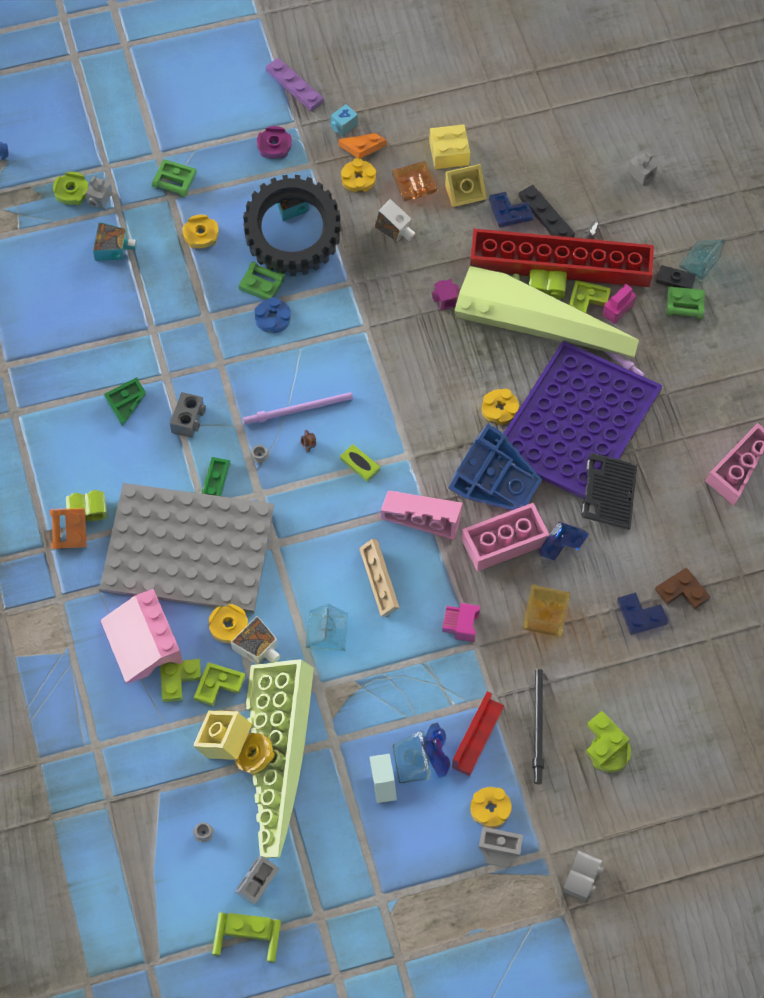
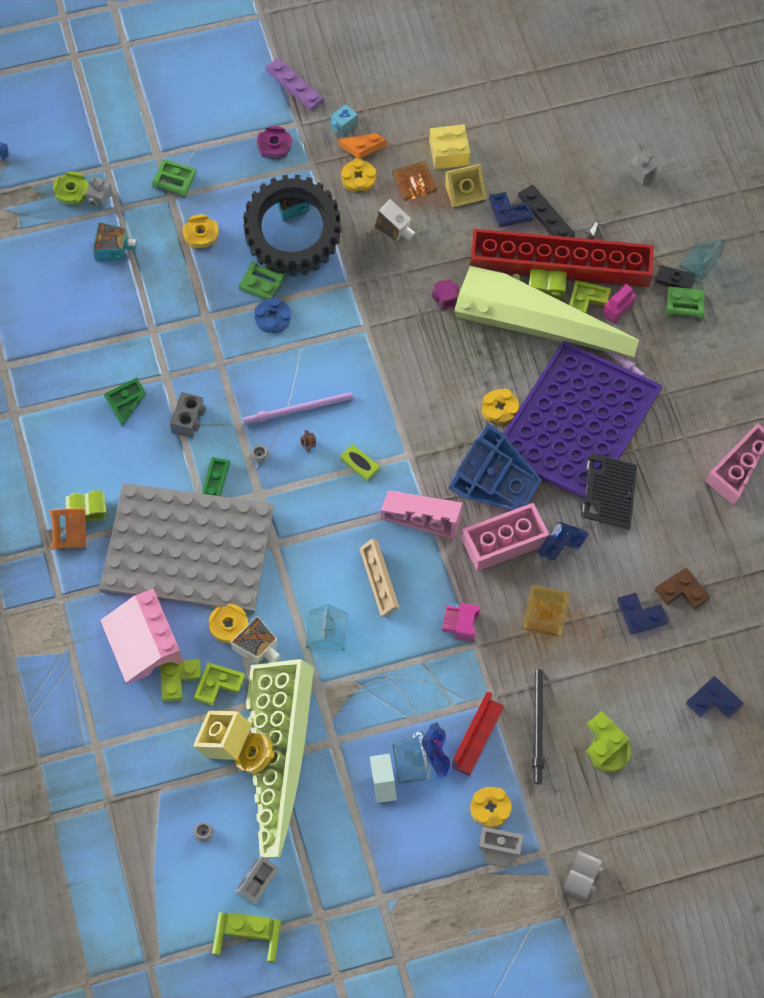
(716, 694): none -> clear blue plate

